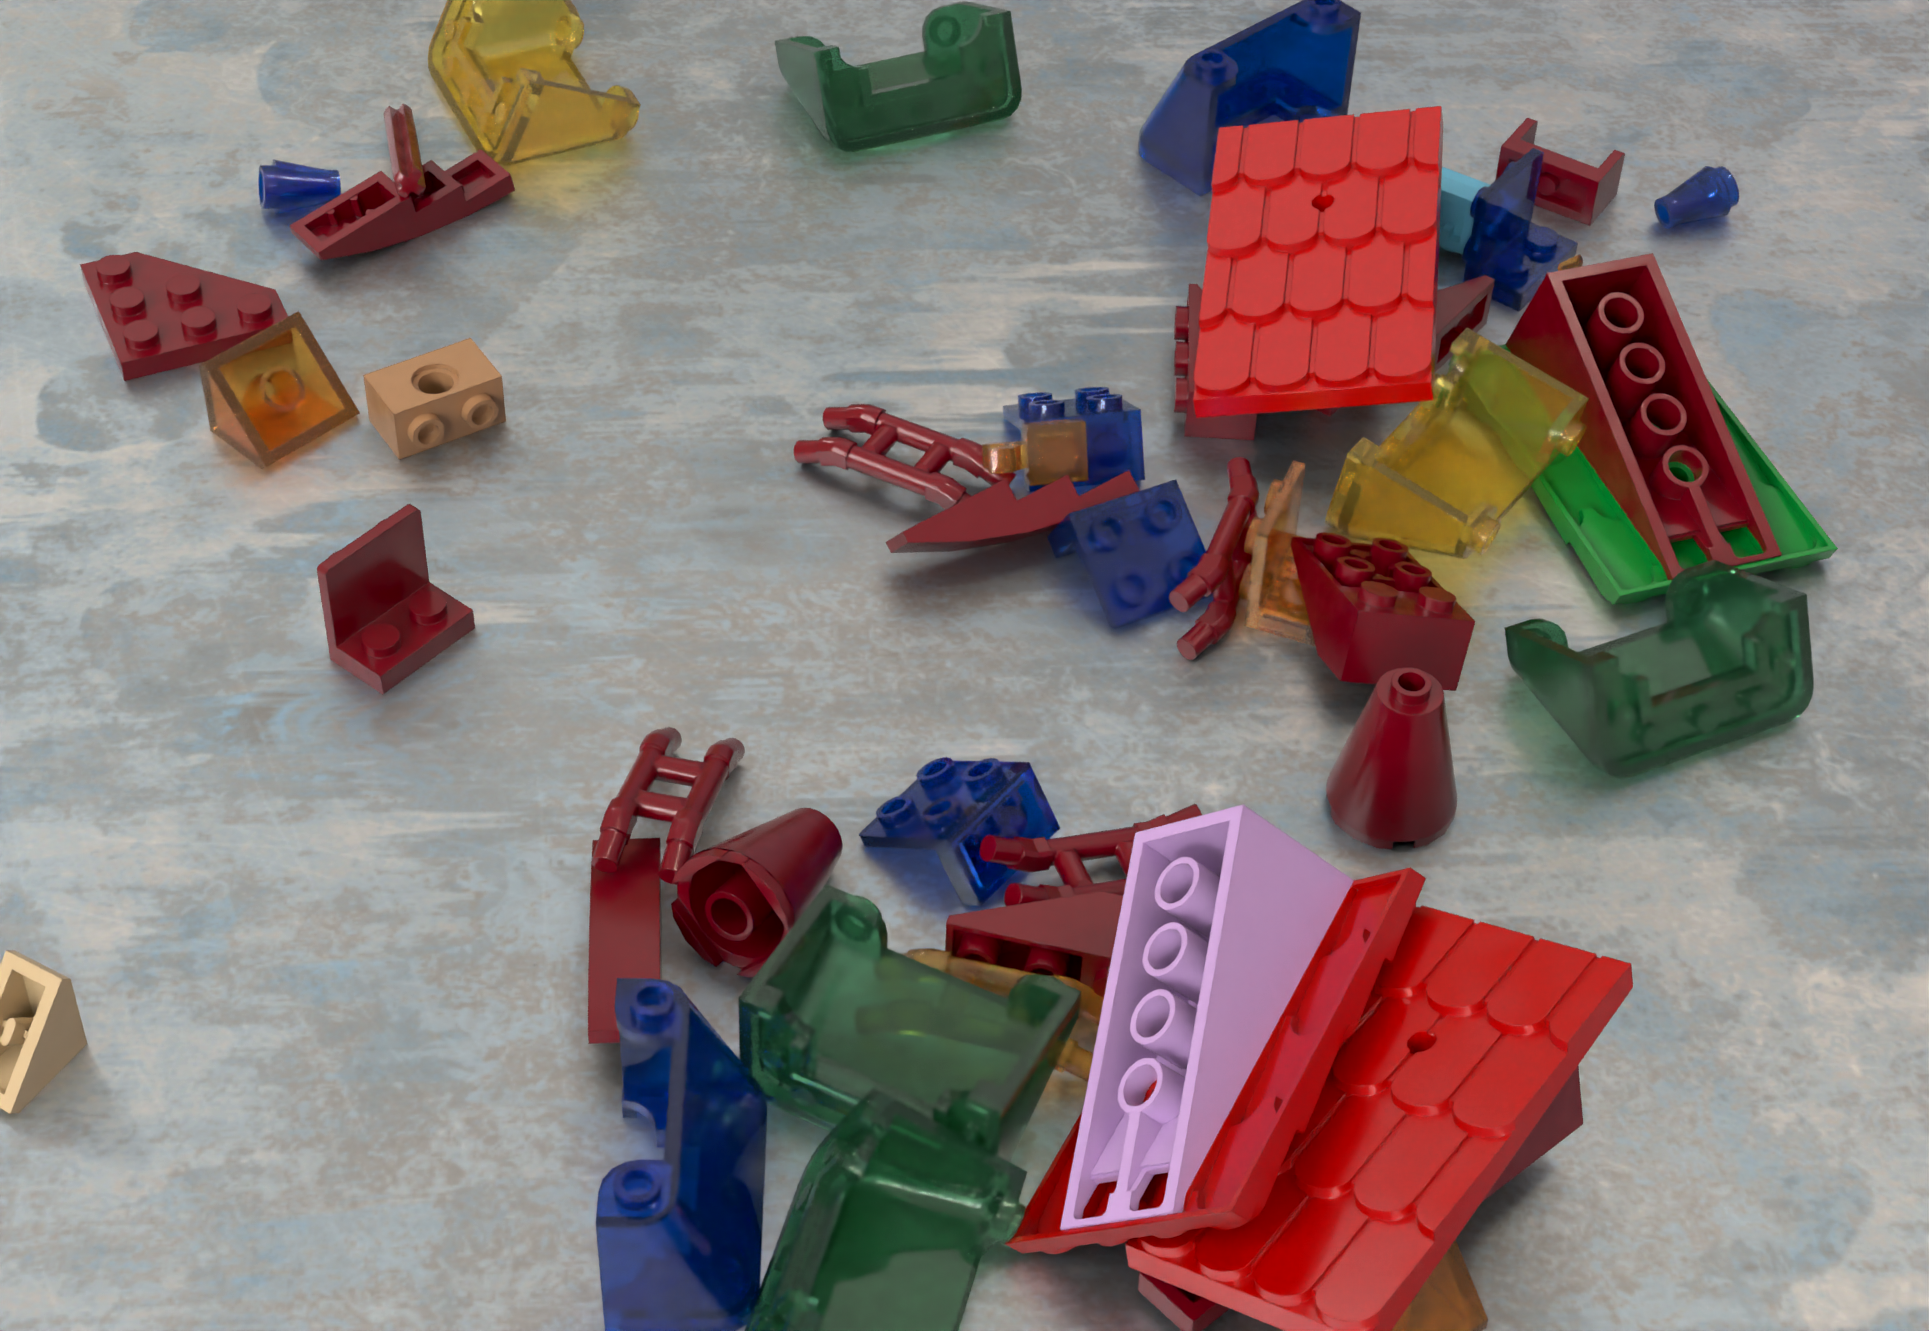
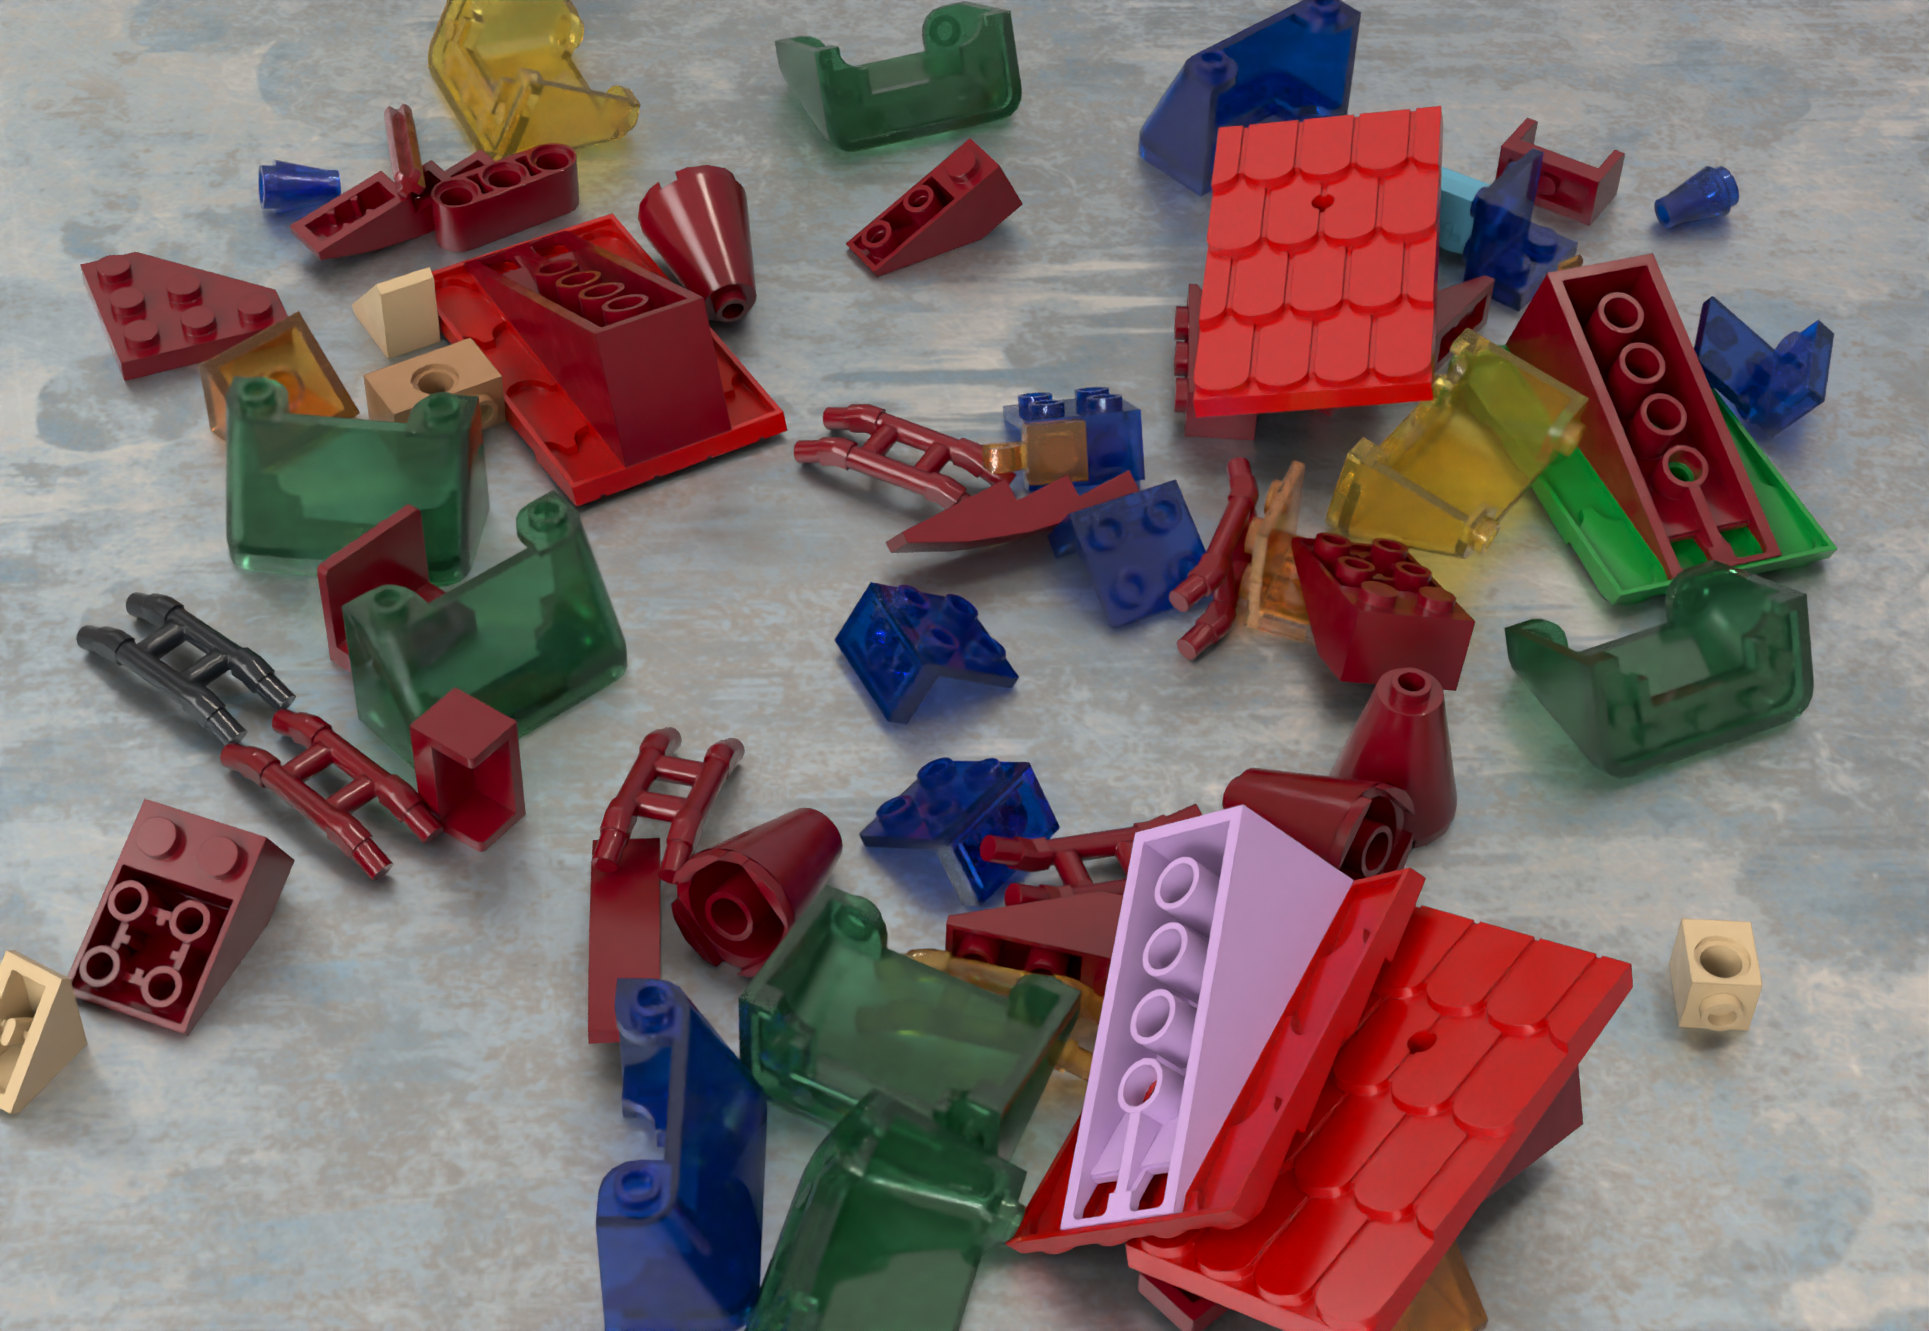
(177, 916): none -> slope
(190, 685): none -> black piece
(322, 481): none -> clear green windscreen
(335, 812): none -> dark red piece
(401, 313): none -> tan slope
(469, 768): none -> dark red panel
(505, 197): none -> dark red beam
(516, 637): none -> clear green windscreen
(603, 359): none -> piece
(704, 237): none -> dark red cone
(909, 638): none -> clear blue bracket
(940, 213): none -> dark red slope
(1340, 819): none -> dark red cone
(1715, 974): none -> tan brick
(1763, 382): none -> clear blue bracket

